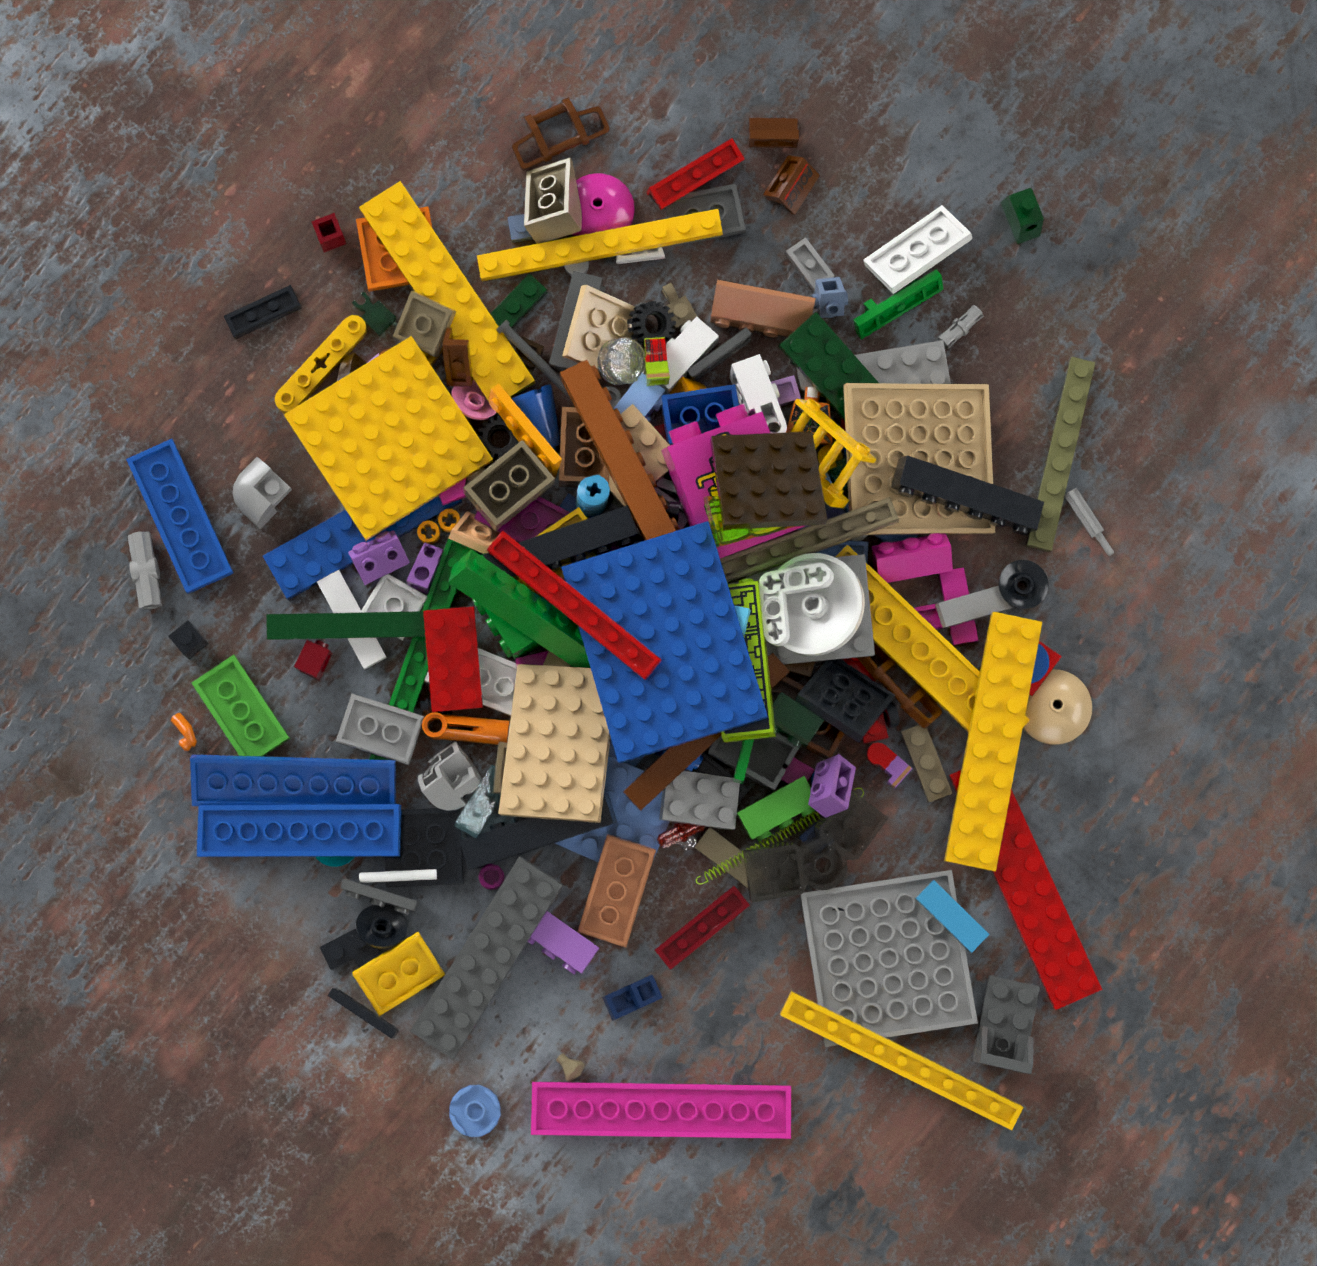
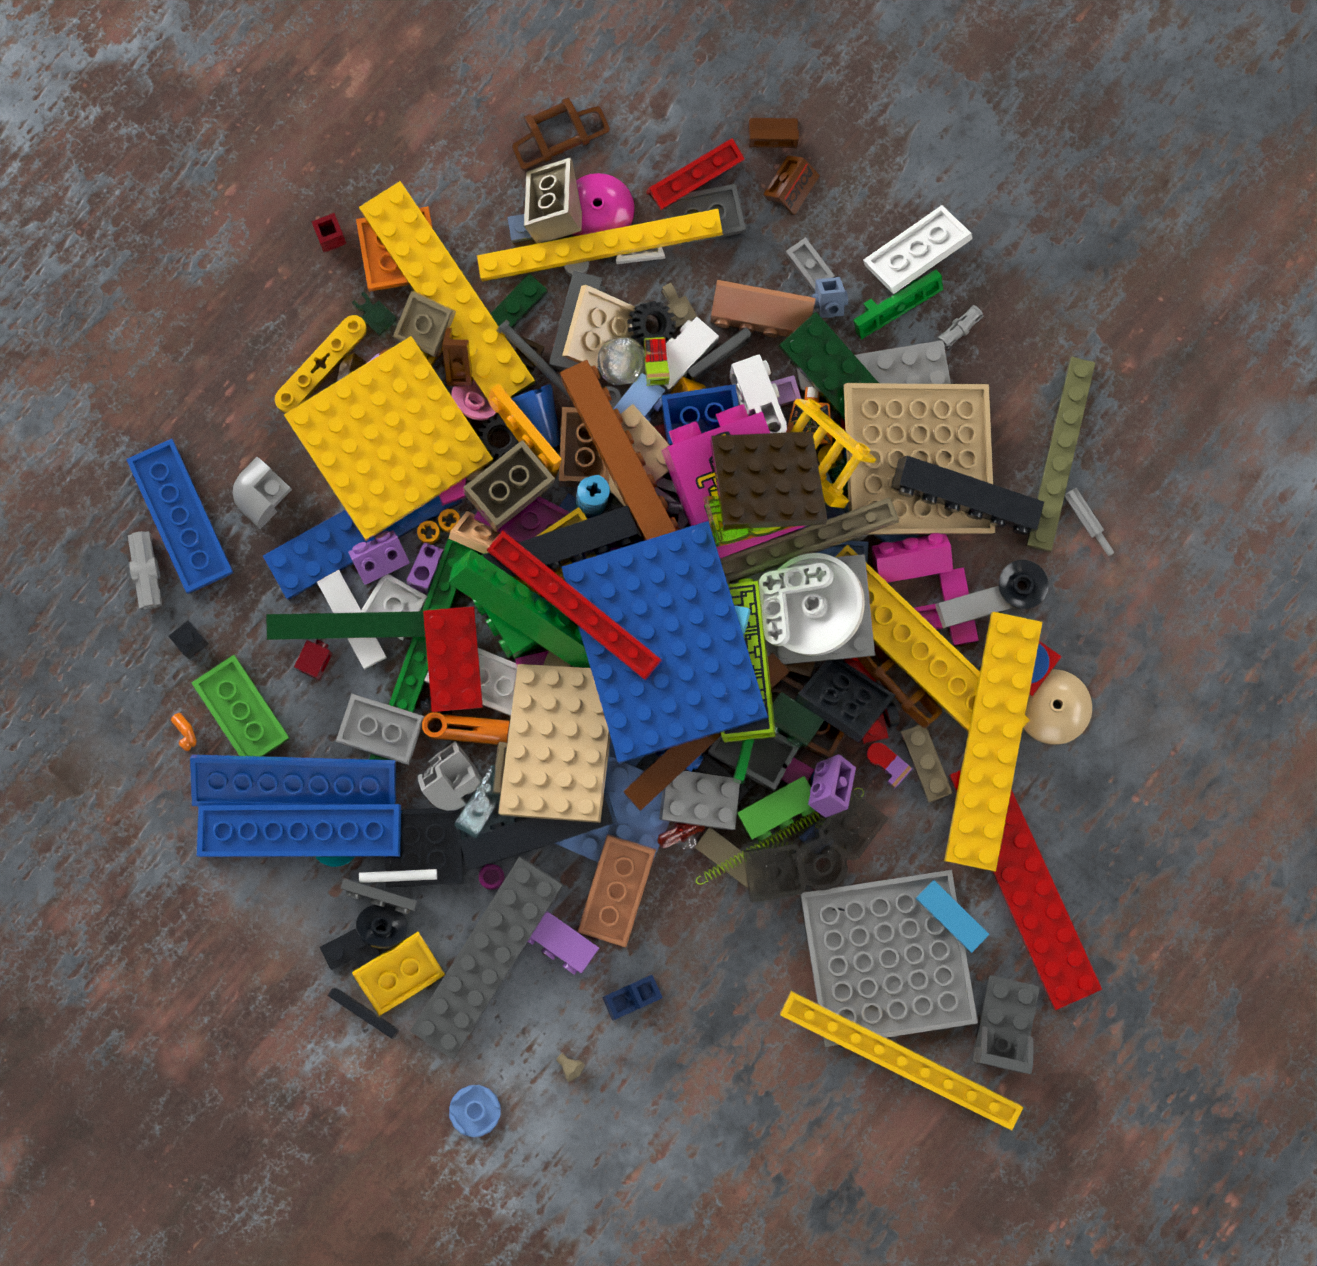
(262, 312): black tile -> none
(661, 1110): dark pink plate -> none
(702, 927): dark red plate -> none
(1021, 212): dark green torso -> none

